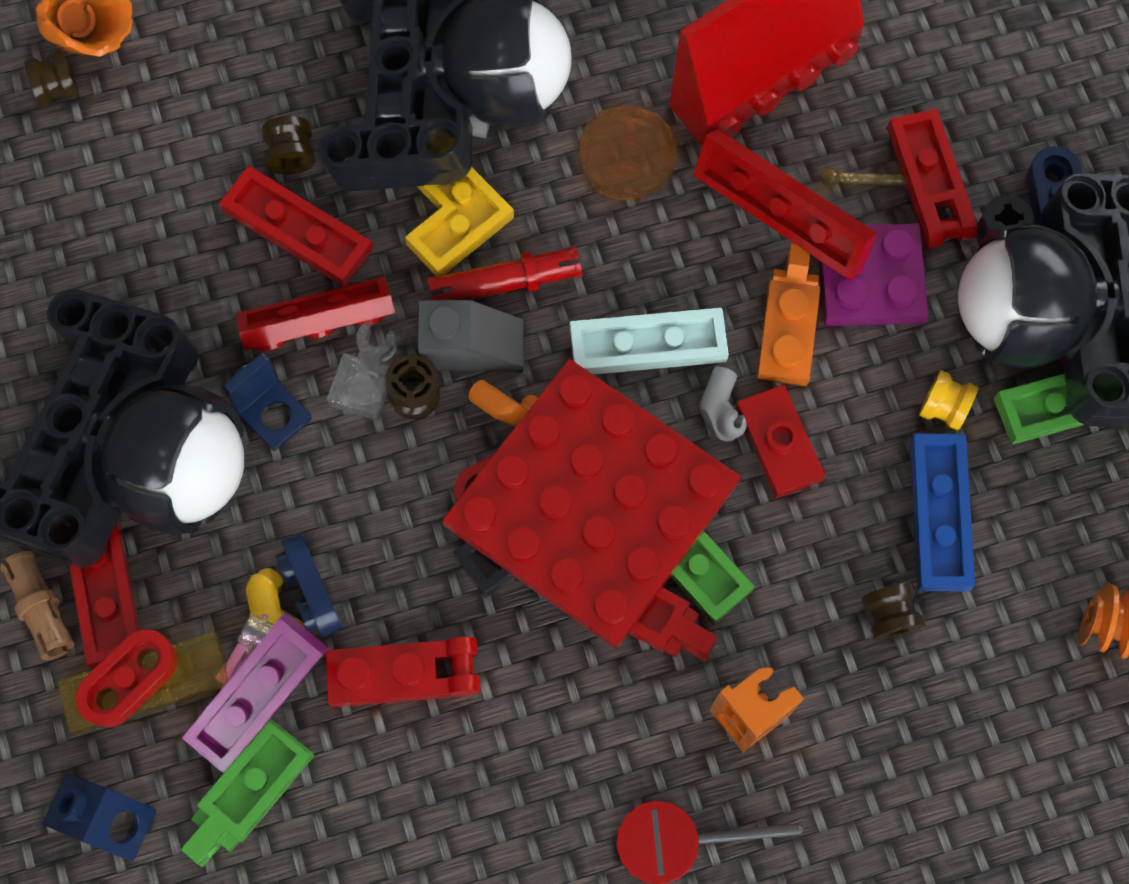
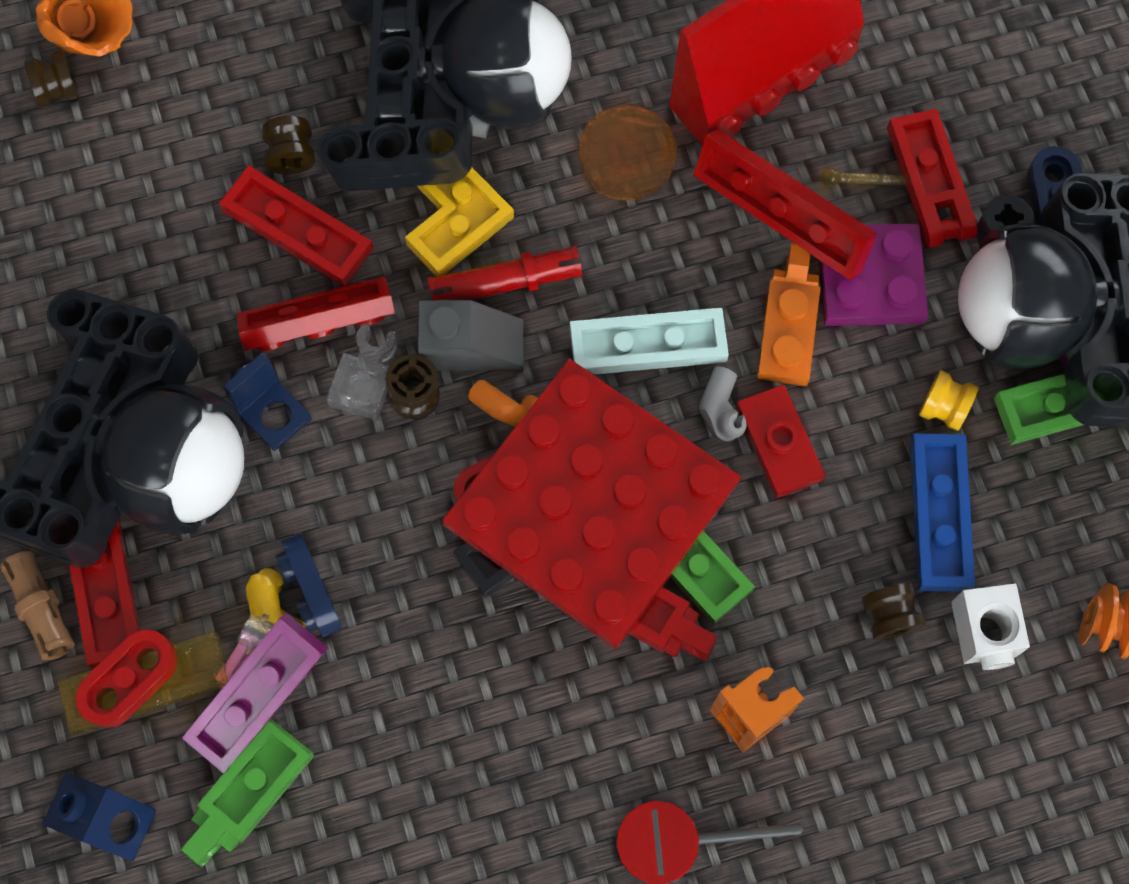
(401, 672): red plate -> none
(1003, 607): none -> white brick

